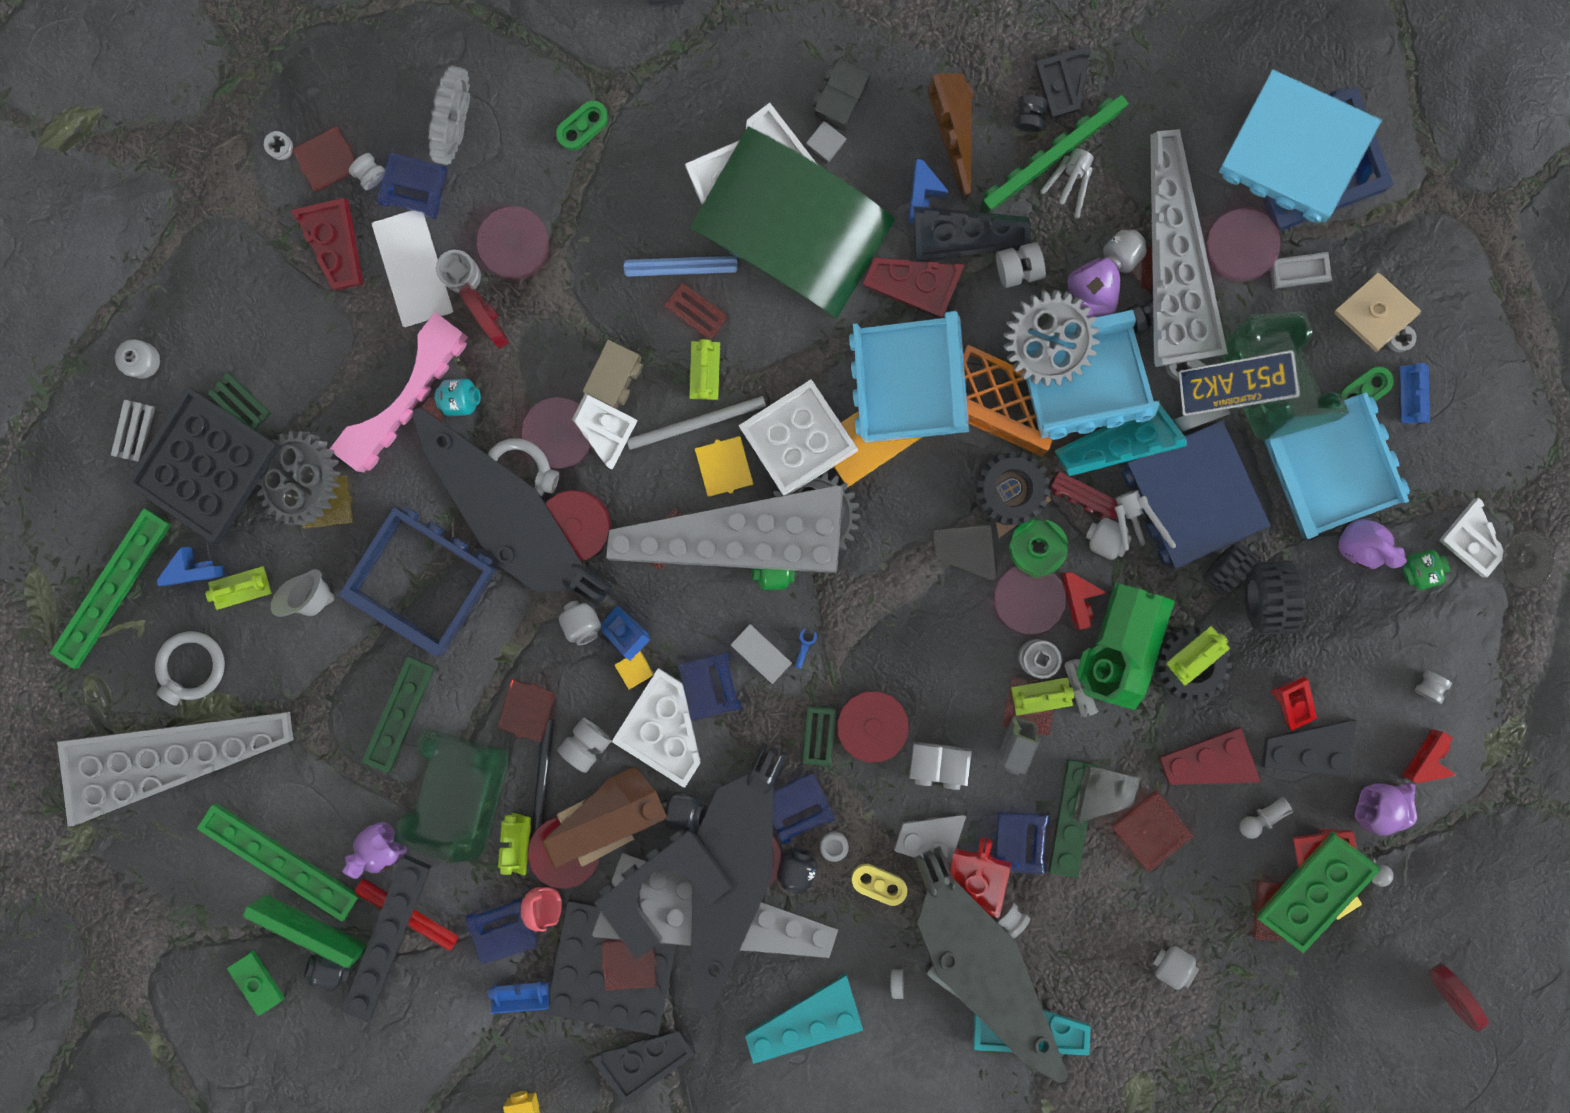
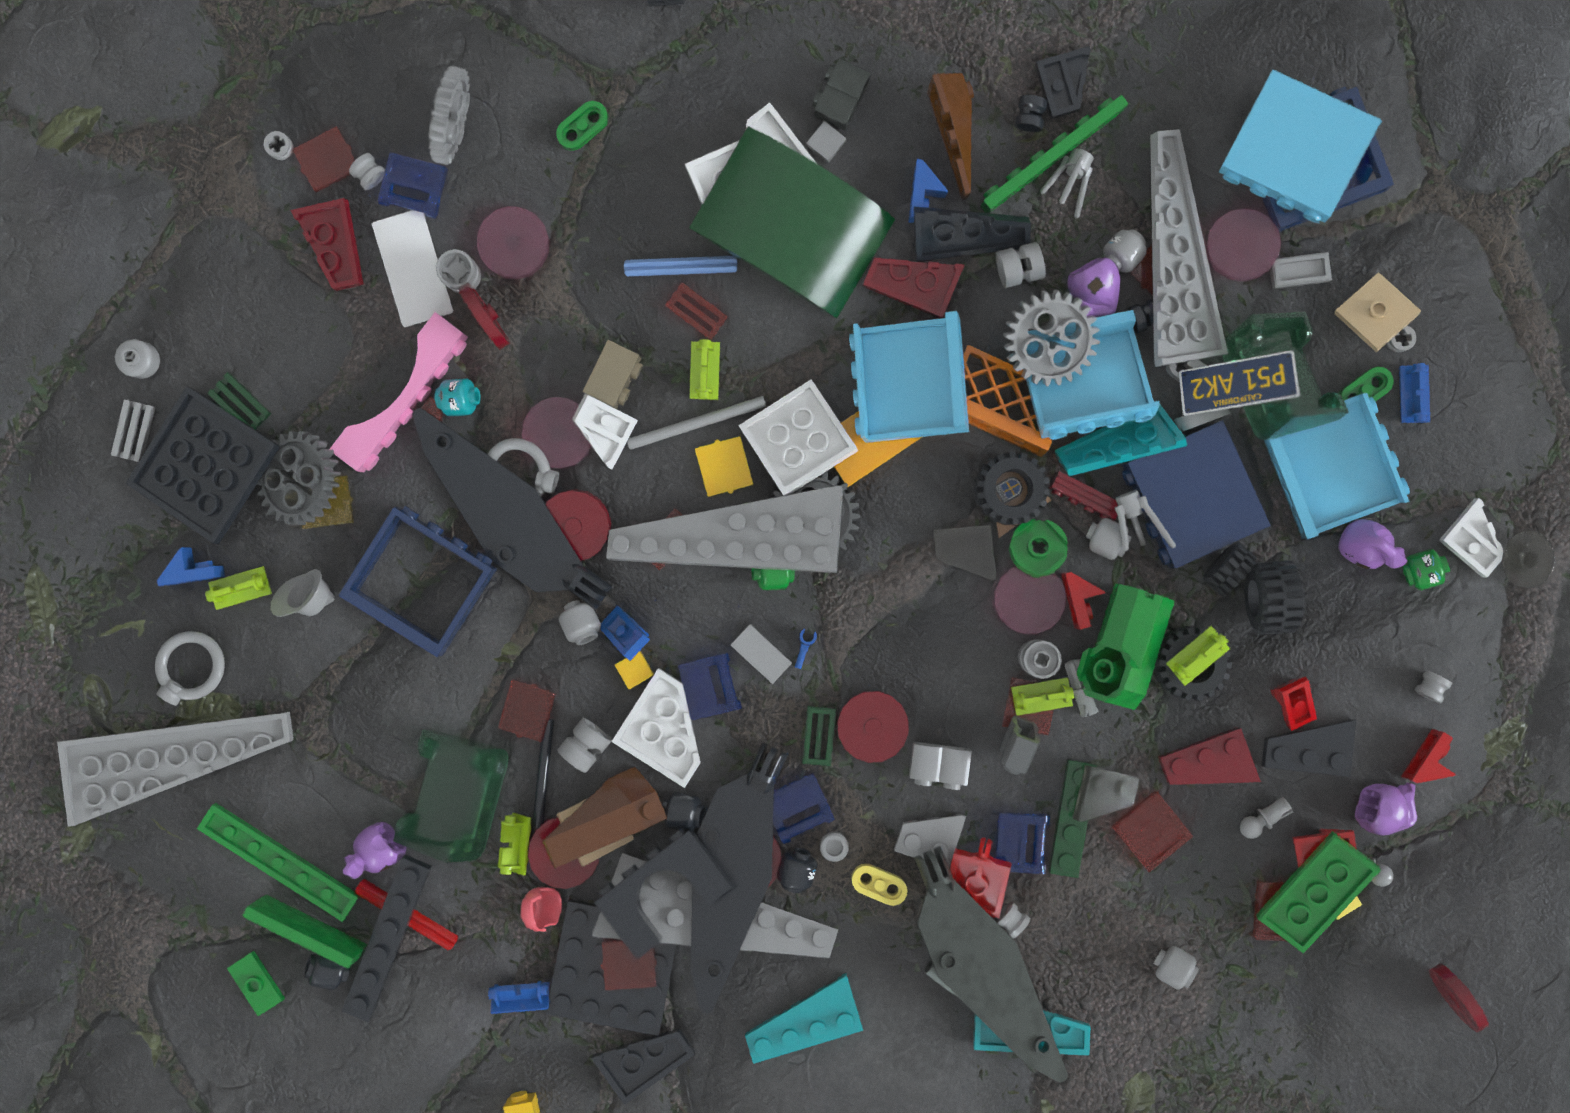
(110, 588): green plate -> none
(398, 714): dark green plate -> none
(502, 940): clear blue plate -> none
(897, 984): light grey tile -> none

